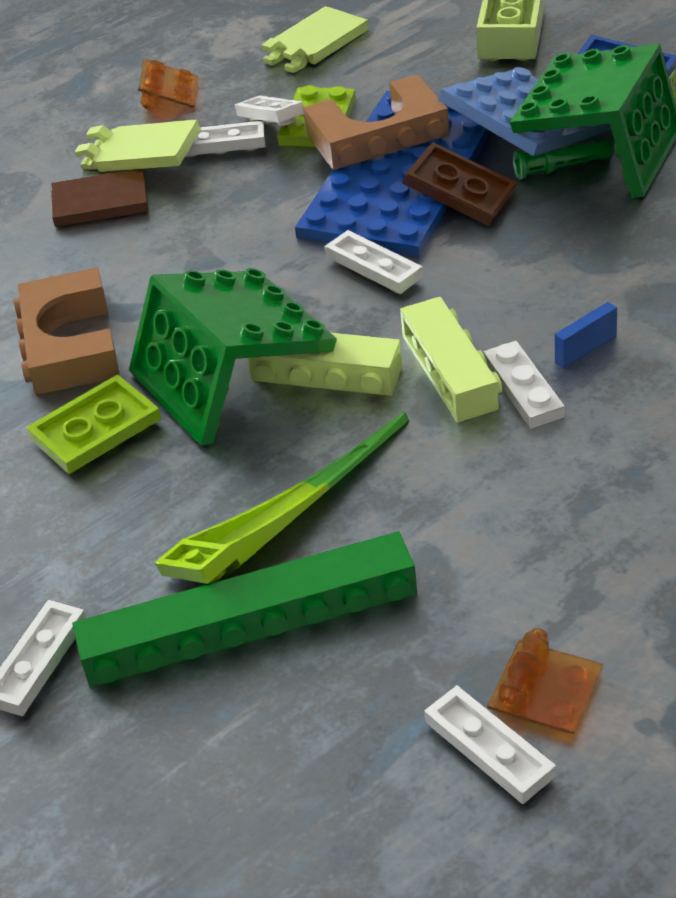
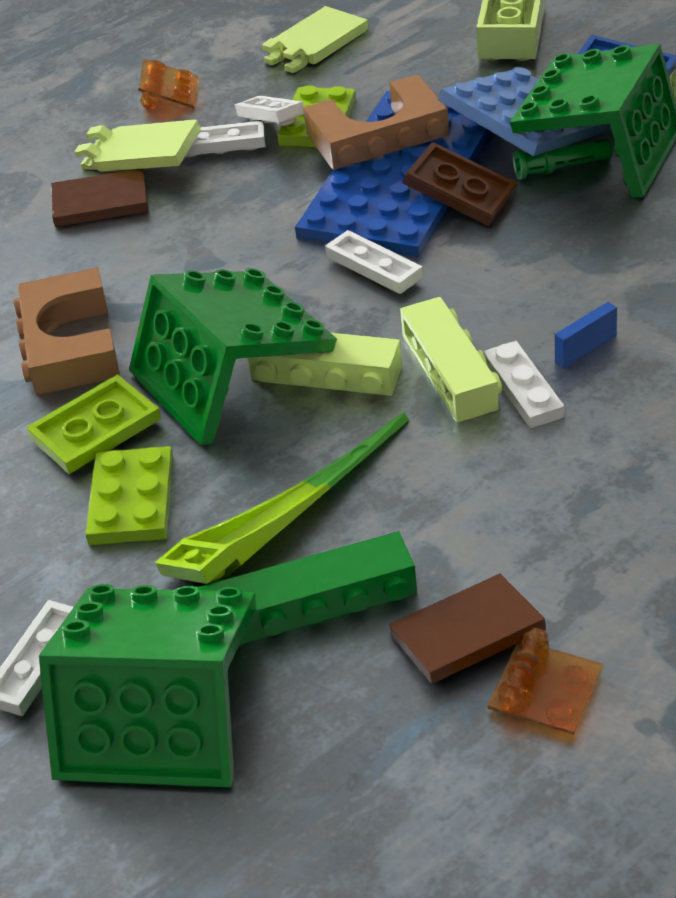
(130, 496): none -> lime plate
(143, 685): none -> green bracket
(466, 627): none -> reddish brown tile
(490, 744): white plate -> none

